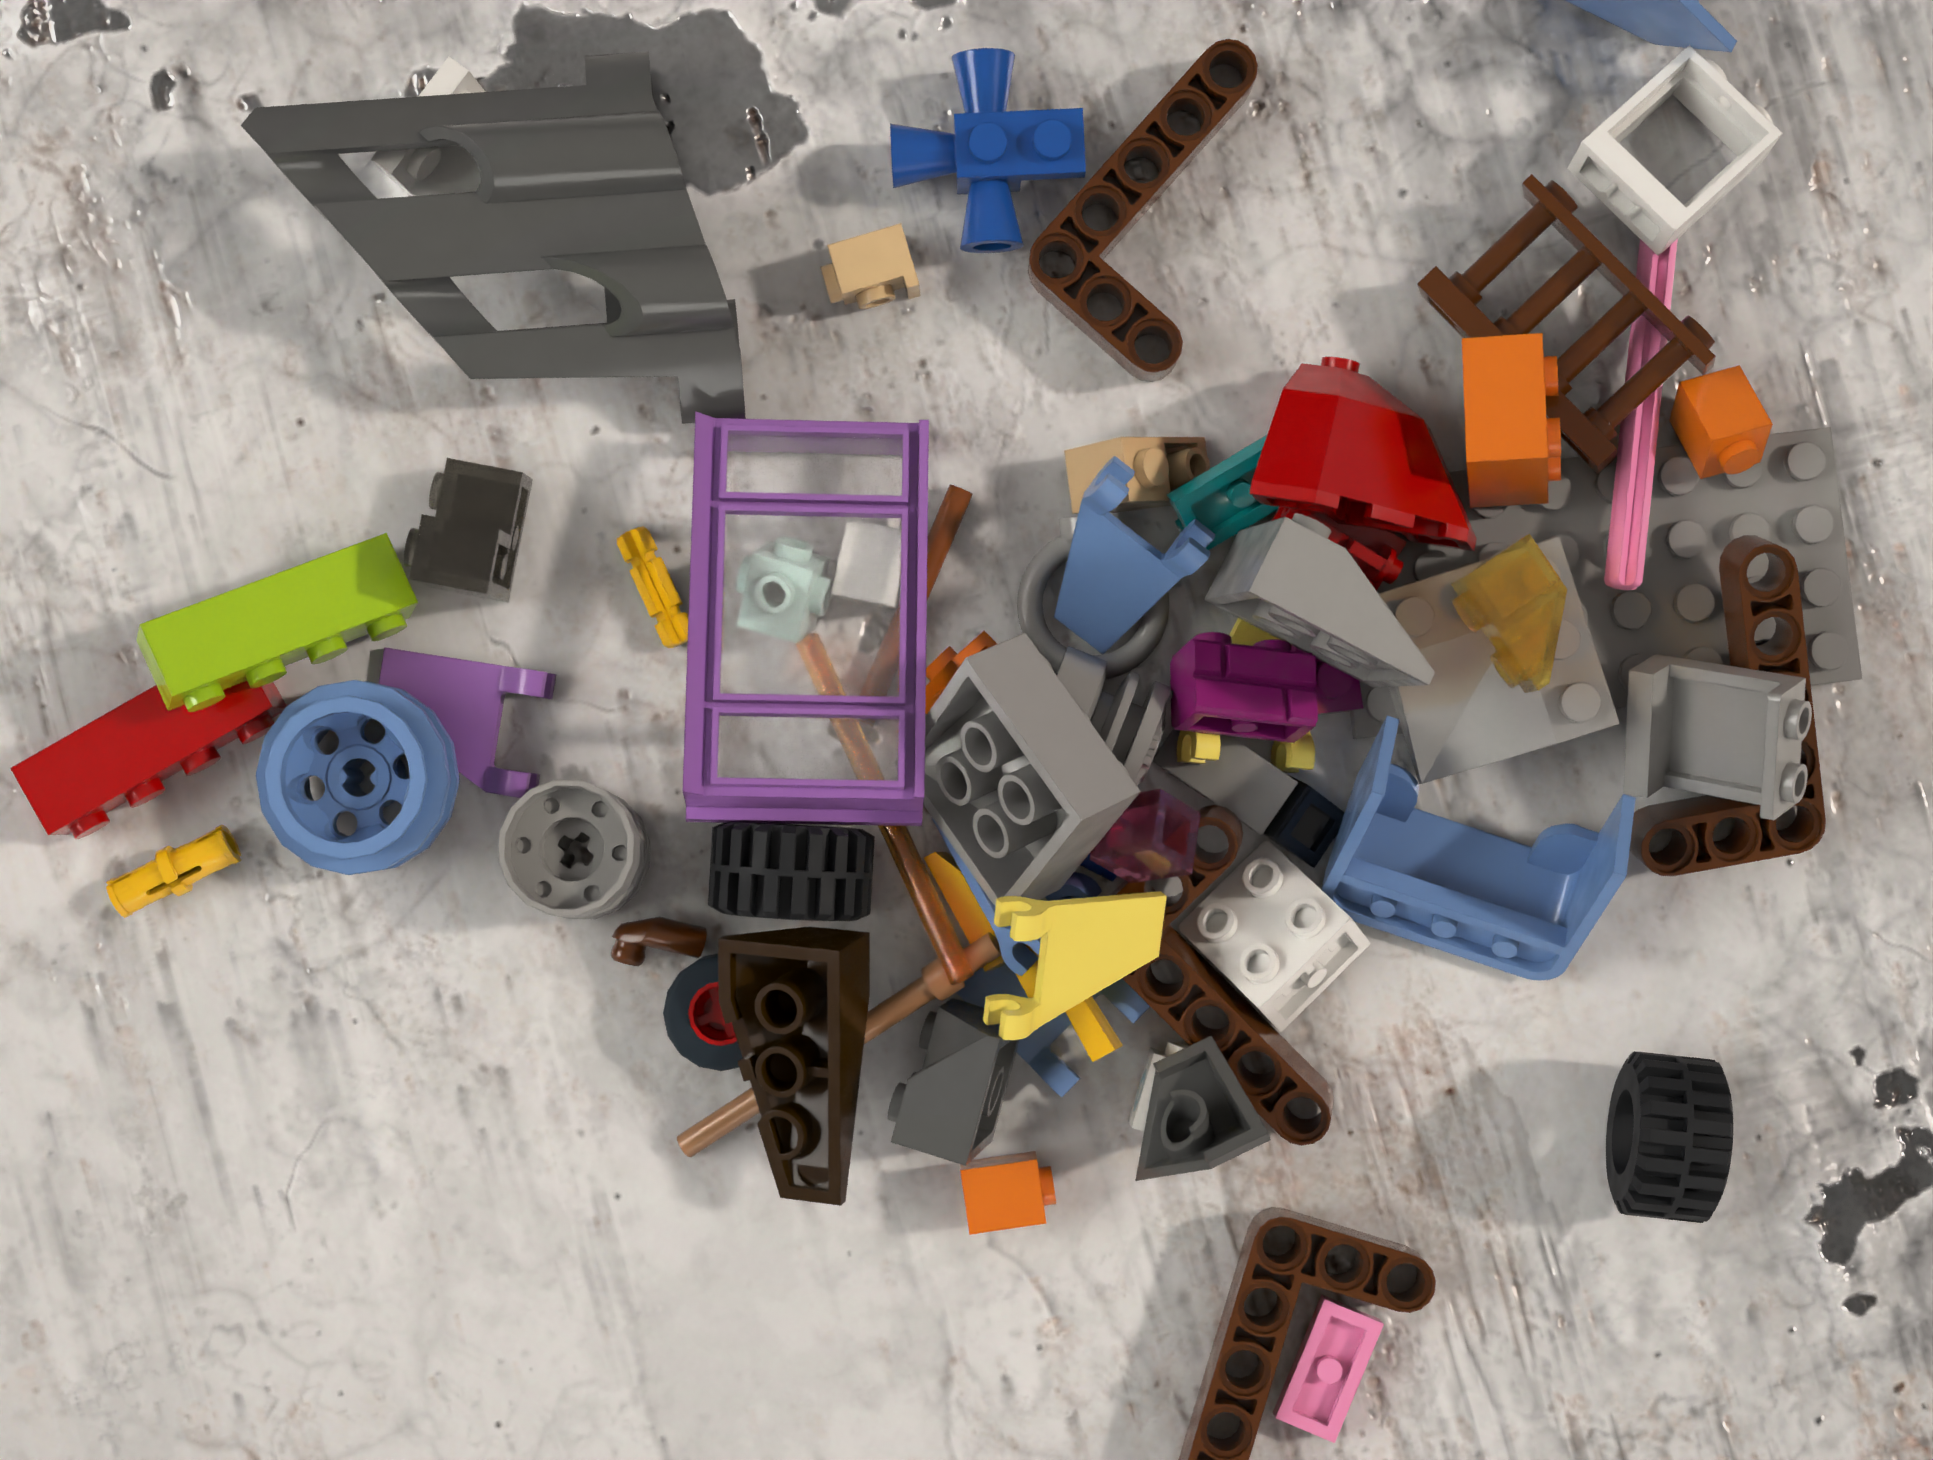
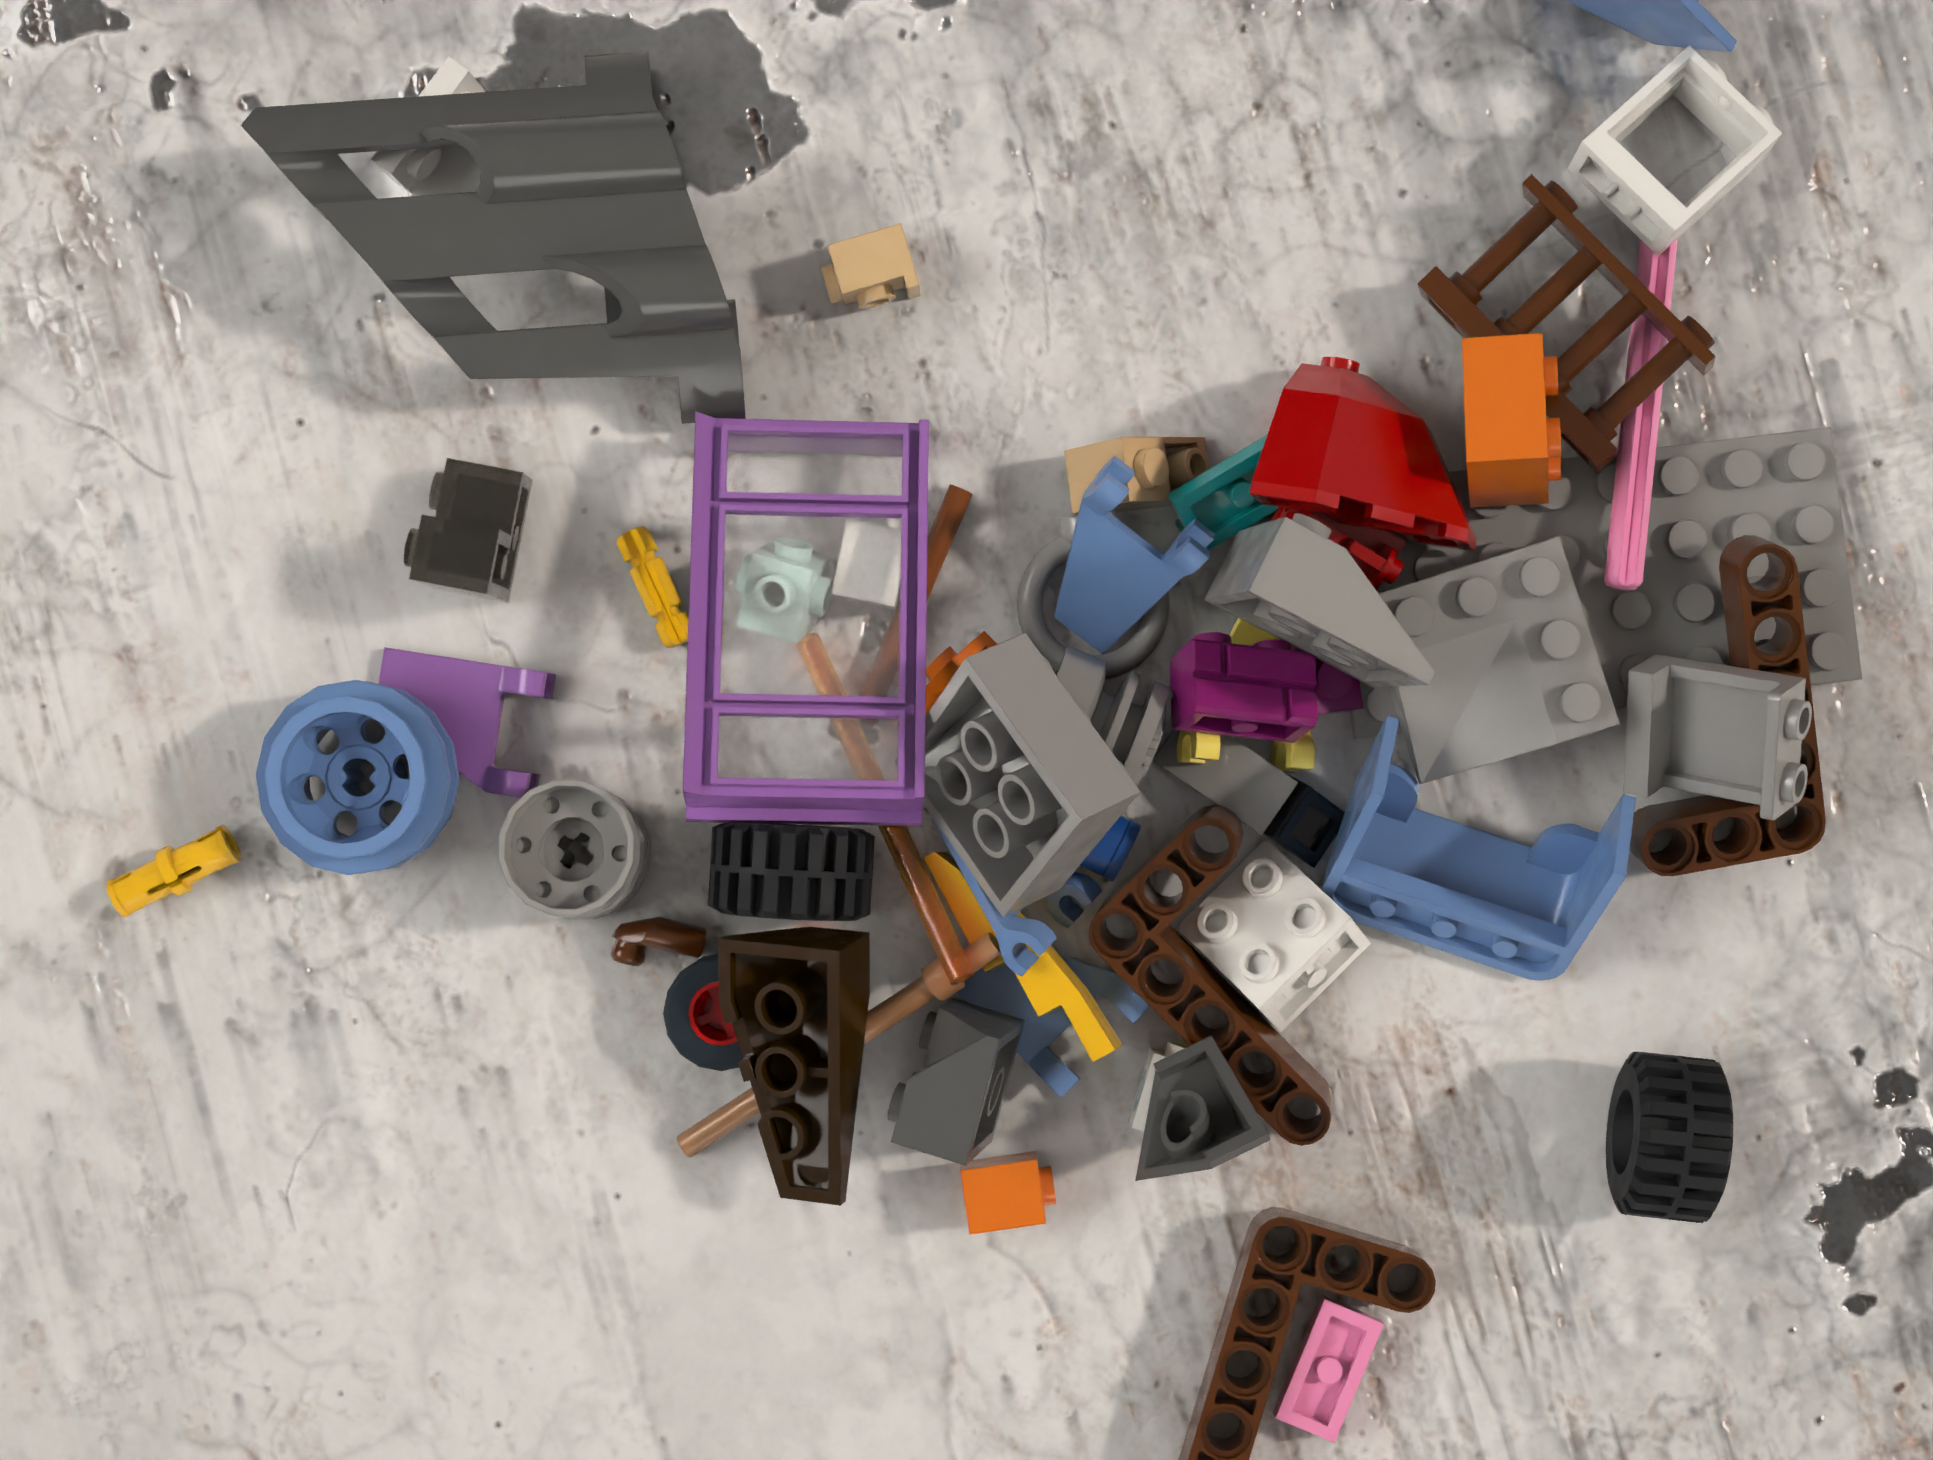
(133, 751): red brick -> none
(277, 622): lime brick -> none
(991, 149): blue brick -> none
(1081, 952): light yellow flag -> none
(1130, 201): reddish brown beam -> none
(1150, 839): clear pink brick -> none
(1518, 608): clear yellow slope -> none
(1720, 422): orange brick -> none

